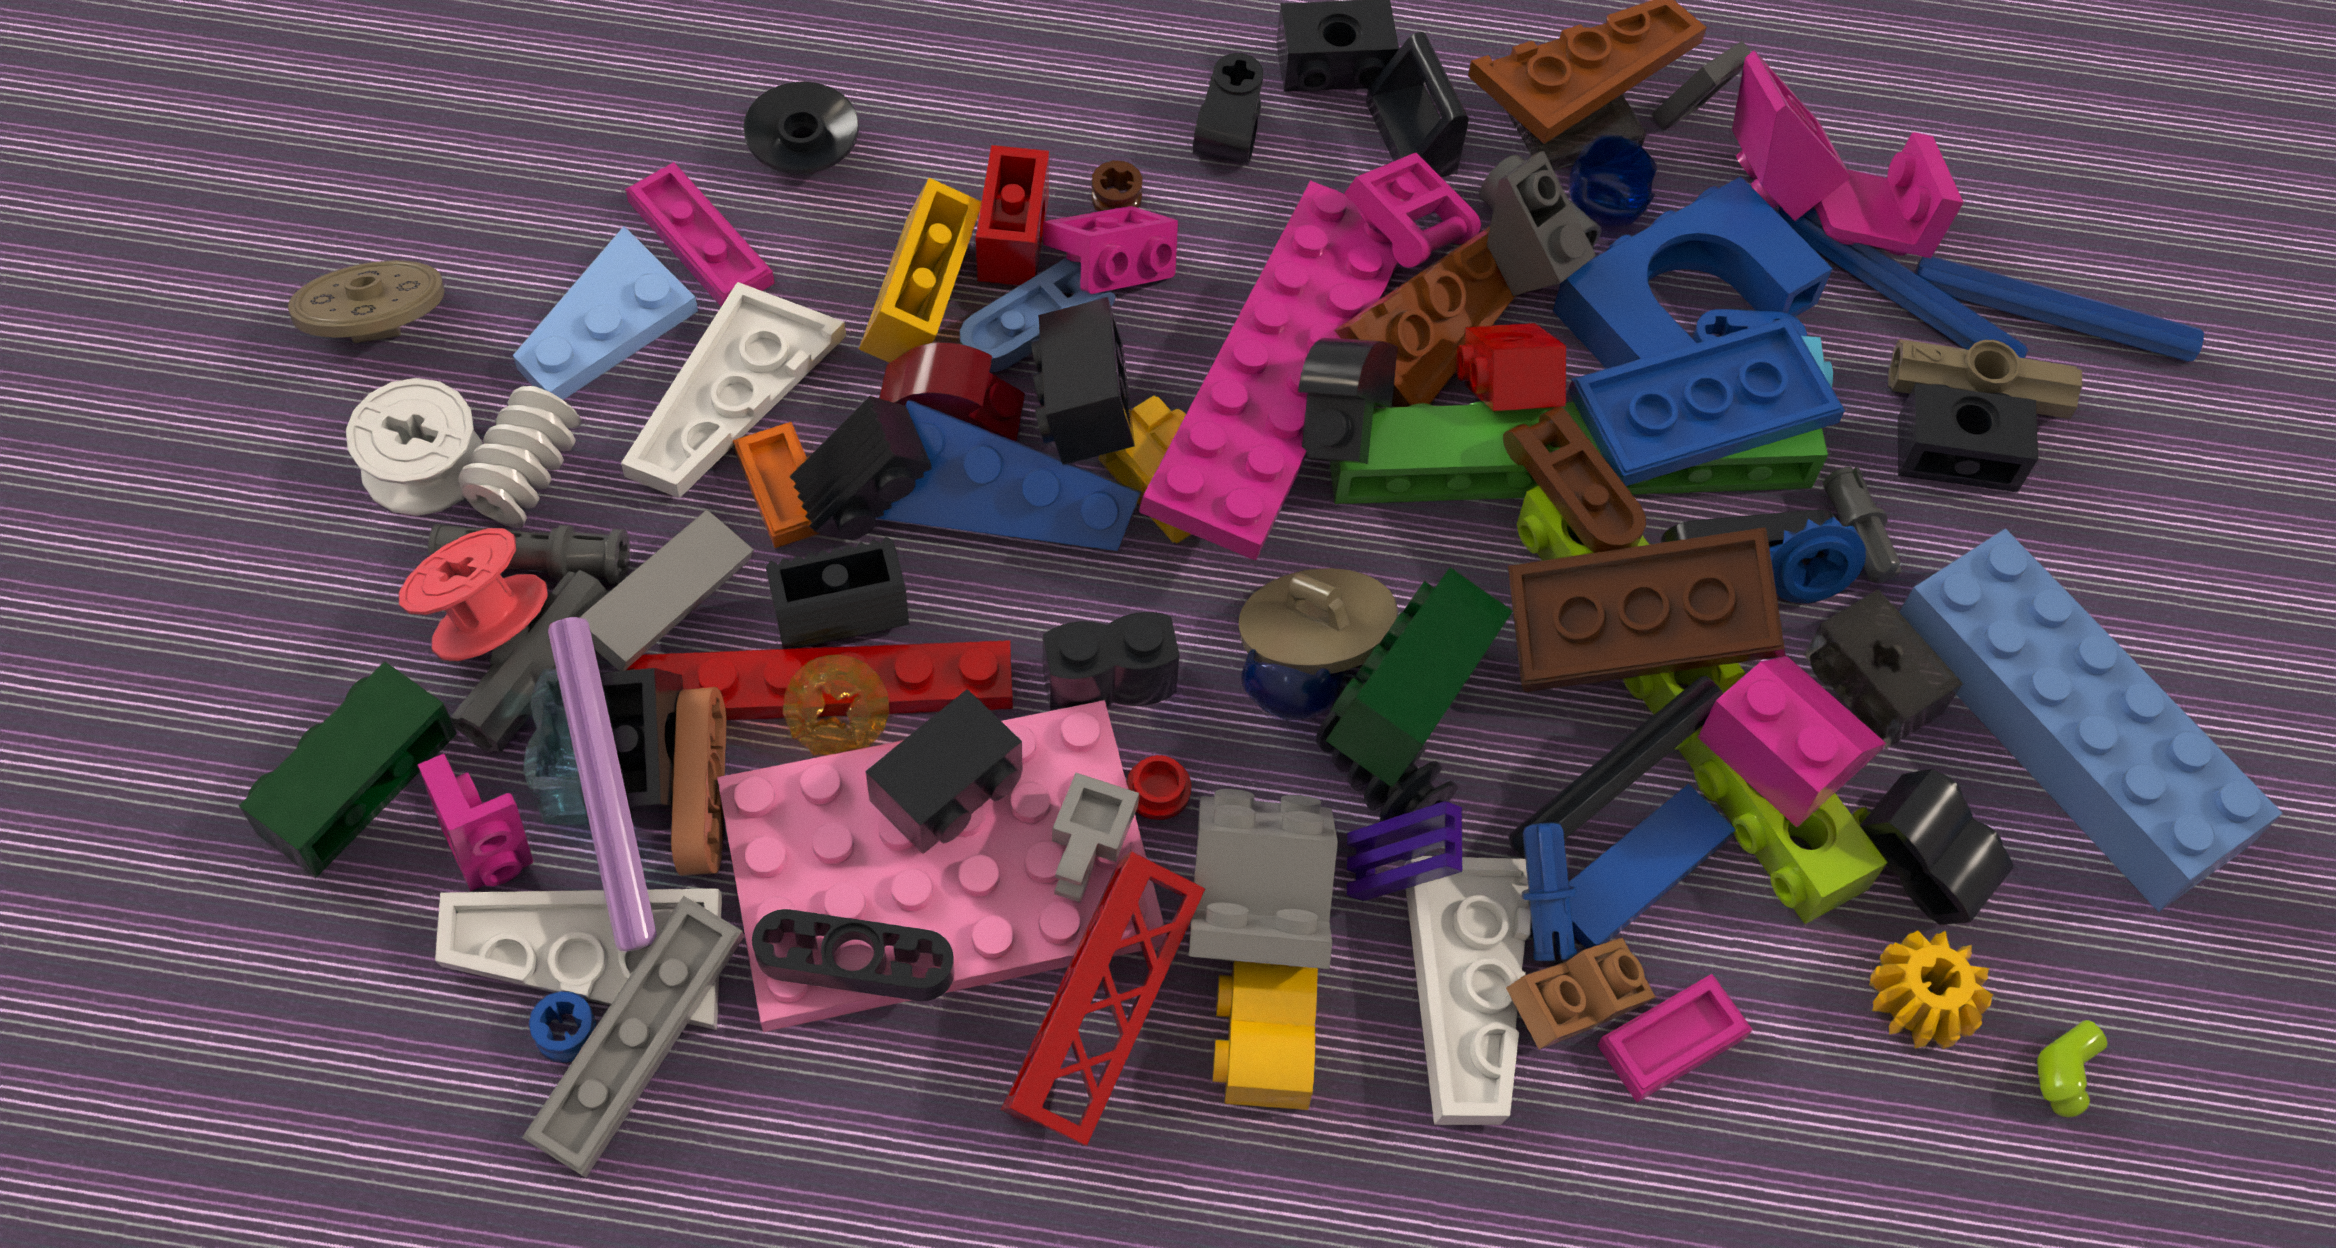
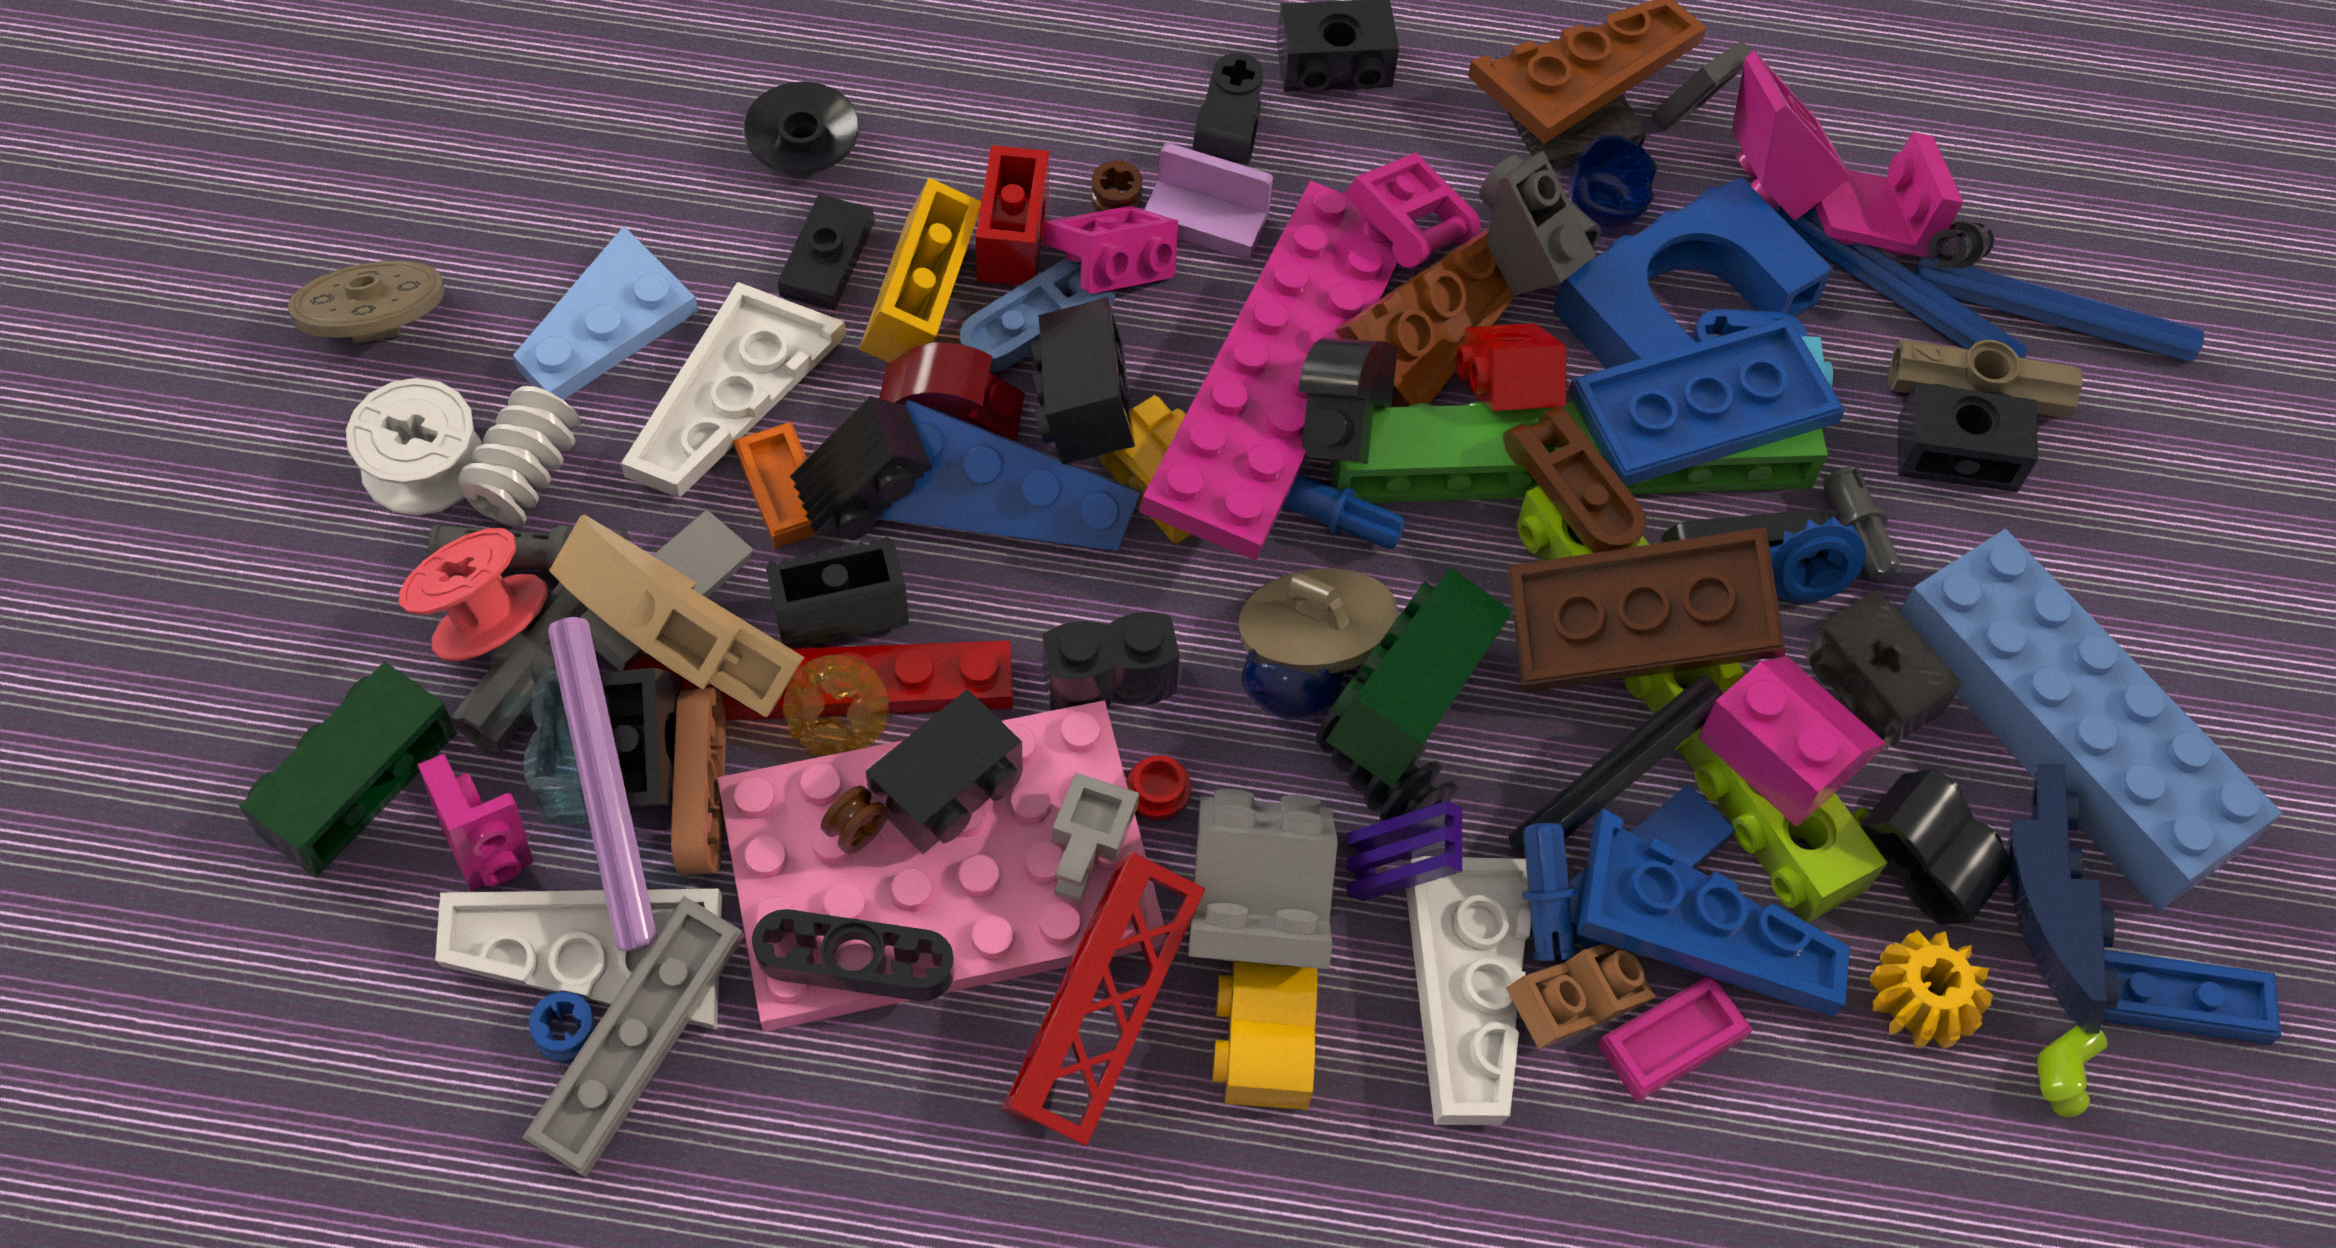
(671, 620): none -> tan slope
(697, 233): dark pink tile -> none
(826, 252): none -> black plate
(854, 819): none -> reddish brown bush
(1212, 199): none -> lavender panel
(1344, 512): none -> blue axle
(1407, 112): black tile -> none
(1672, 913): none -> blue wing
(1961, 244): none -> black pin
(2057, 907): none -> dark blue slope
(2194, 998): none -> blue tile

